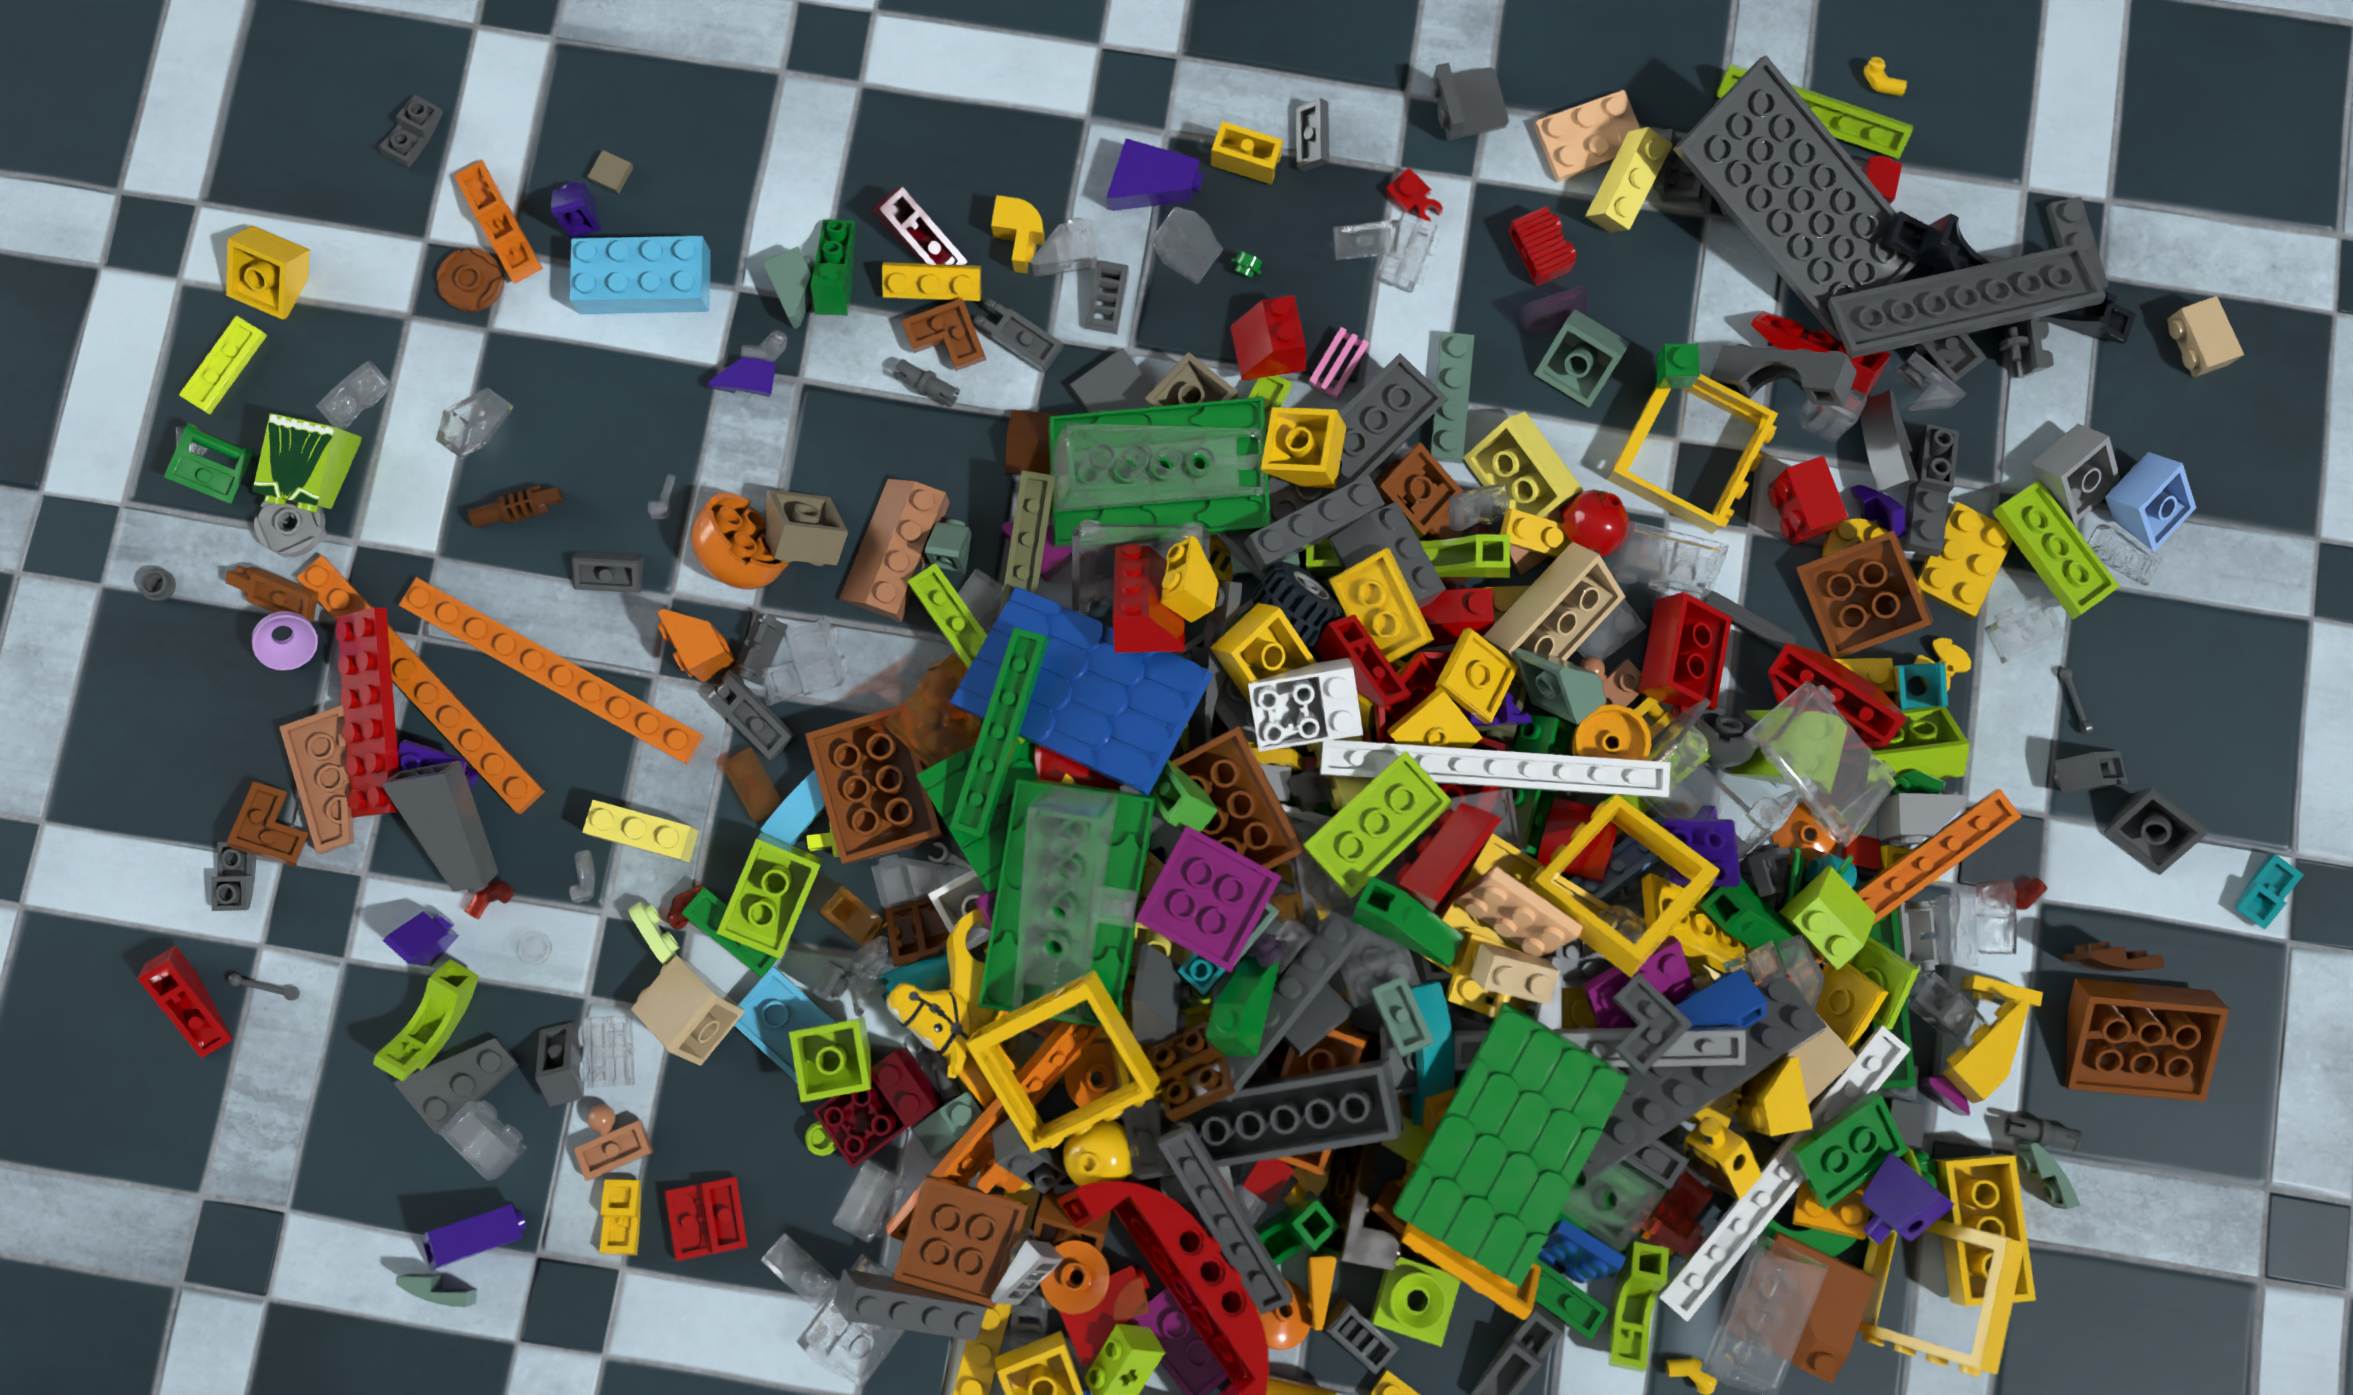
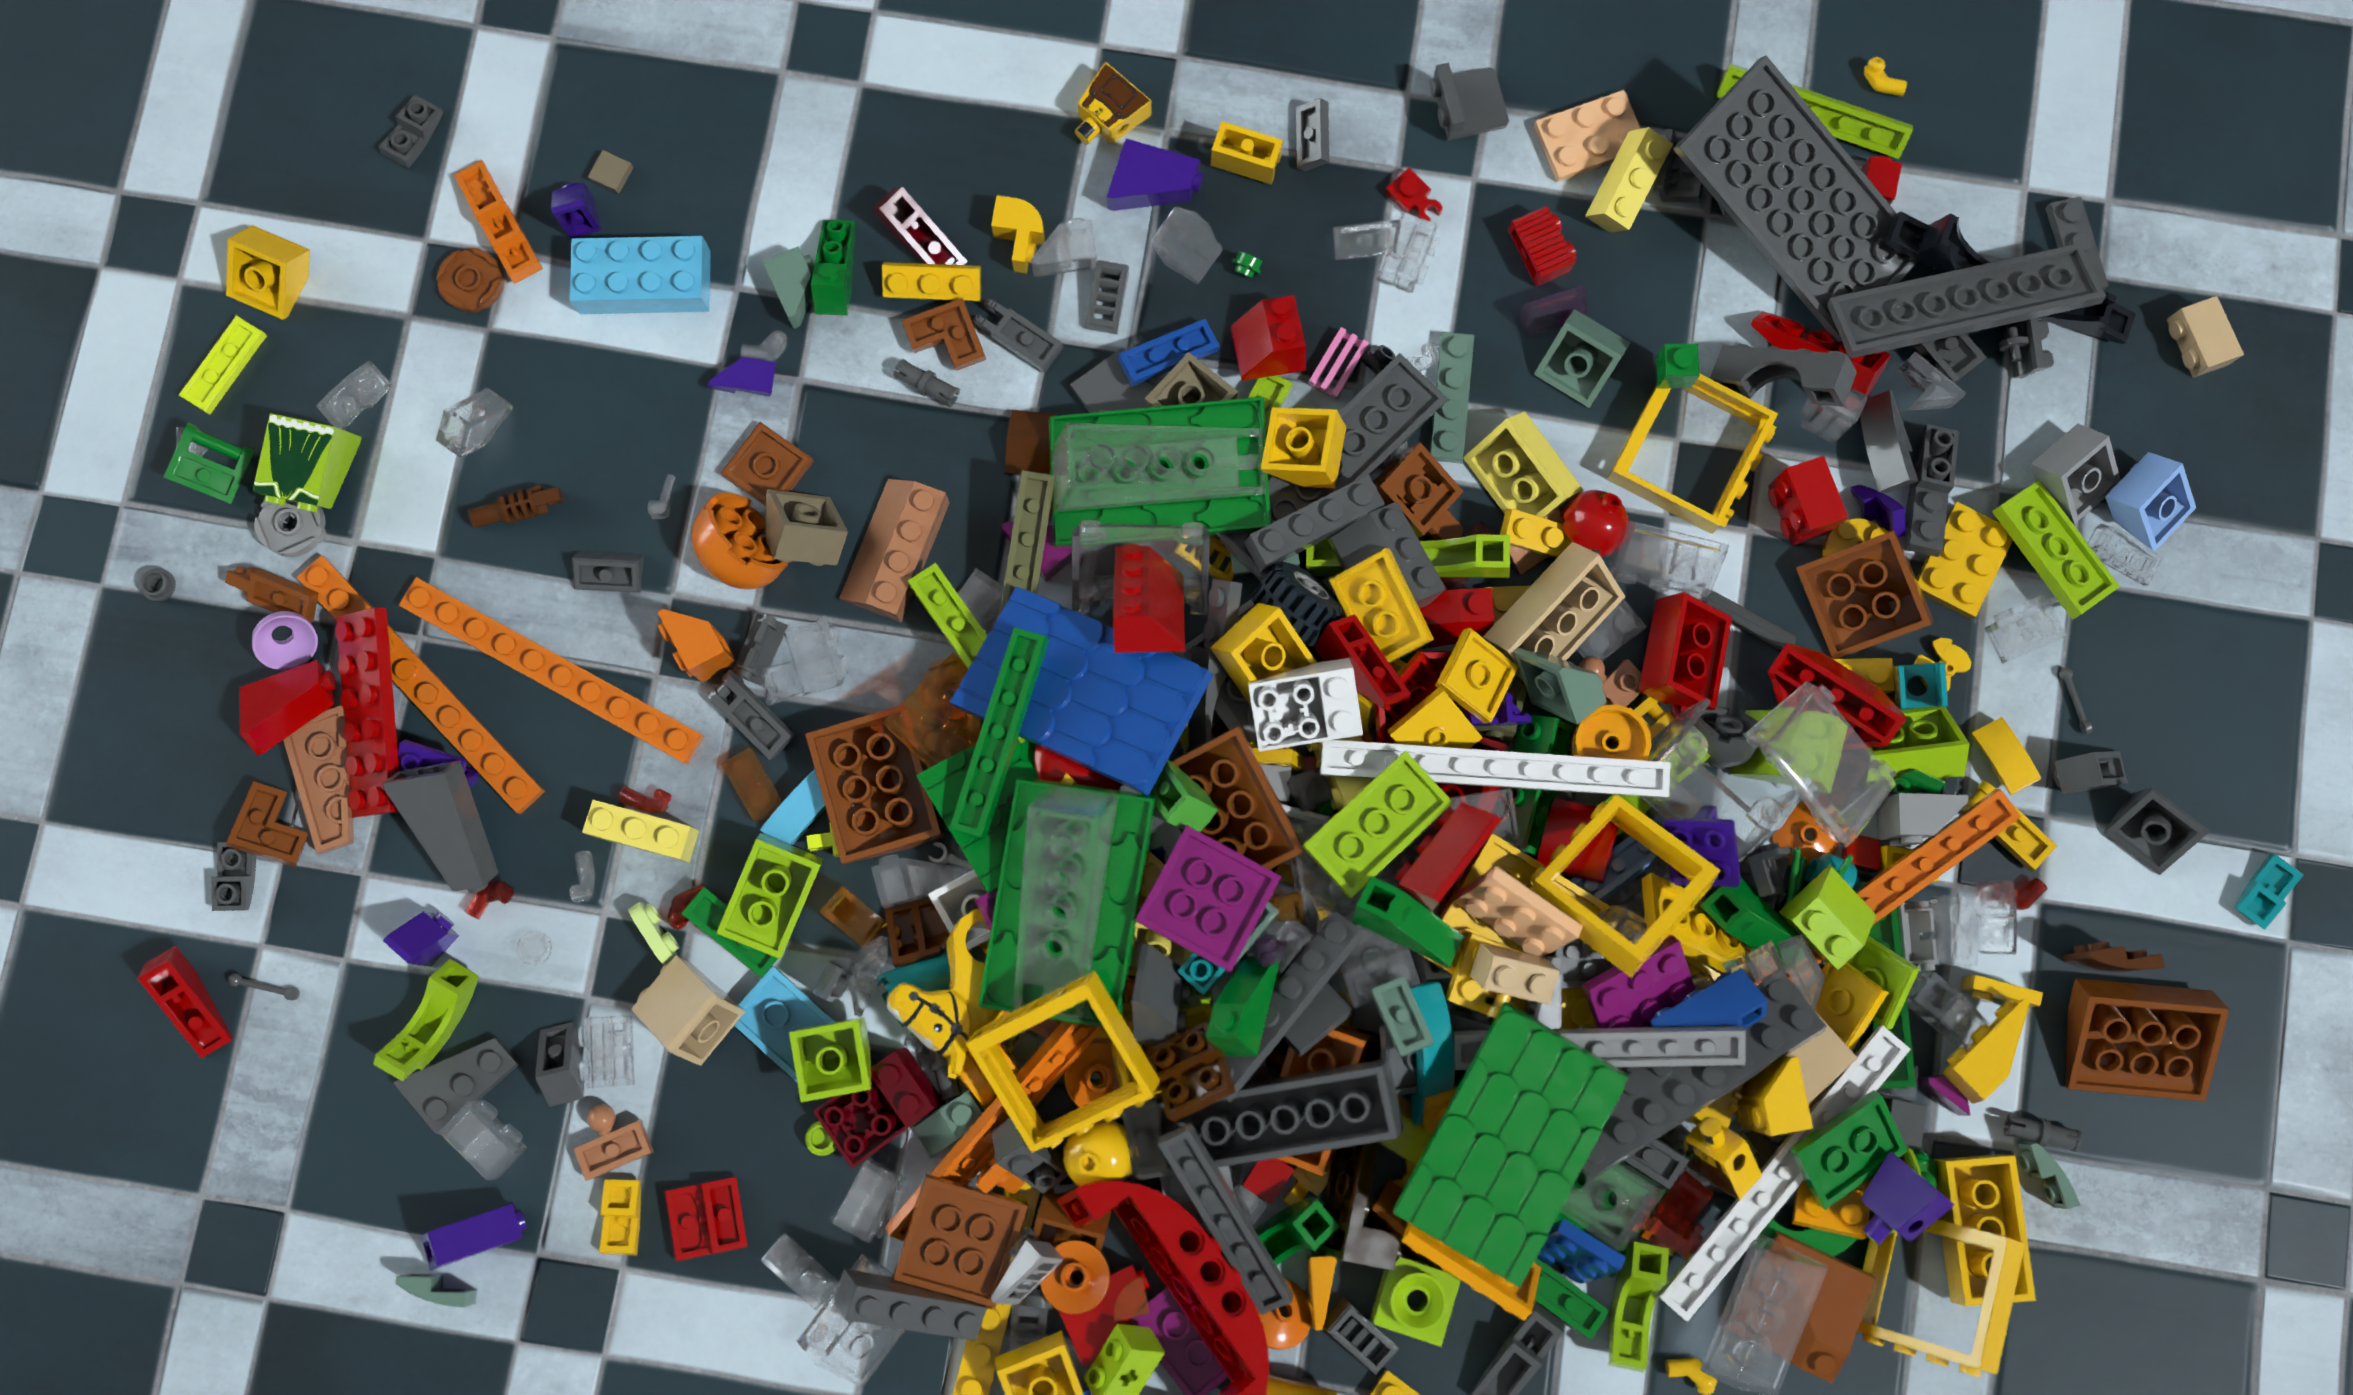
(283, 704): none -> red slope
(643, 803): none -> clear red arm
(766, 463): none -> dark orange tile
(949, 545): sand green slope -> none
(1111, 107): none -> torso
(1115, 906): clear tile -> none
(1166, 352): none -> blue plate
(1189, 581): yellow slope -> none
(1377, 358): none -> black plate
(1428, 358): none -> clear arm
(1478, 506): clear slope -> none
(1657, 1020): dark grey plate -> none
(2006, 755): none -> yellow slope
(2021, 838): none -> yellow plate

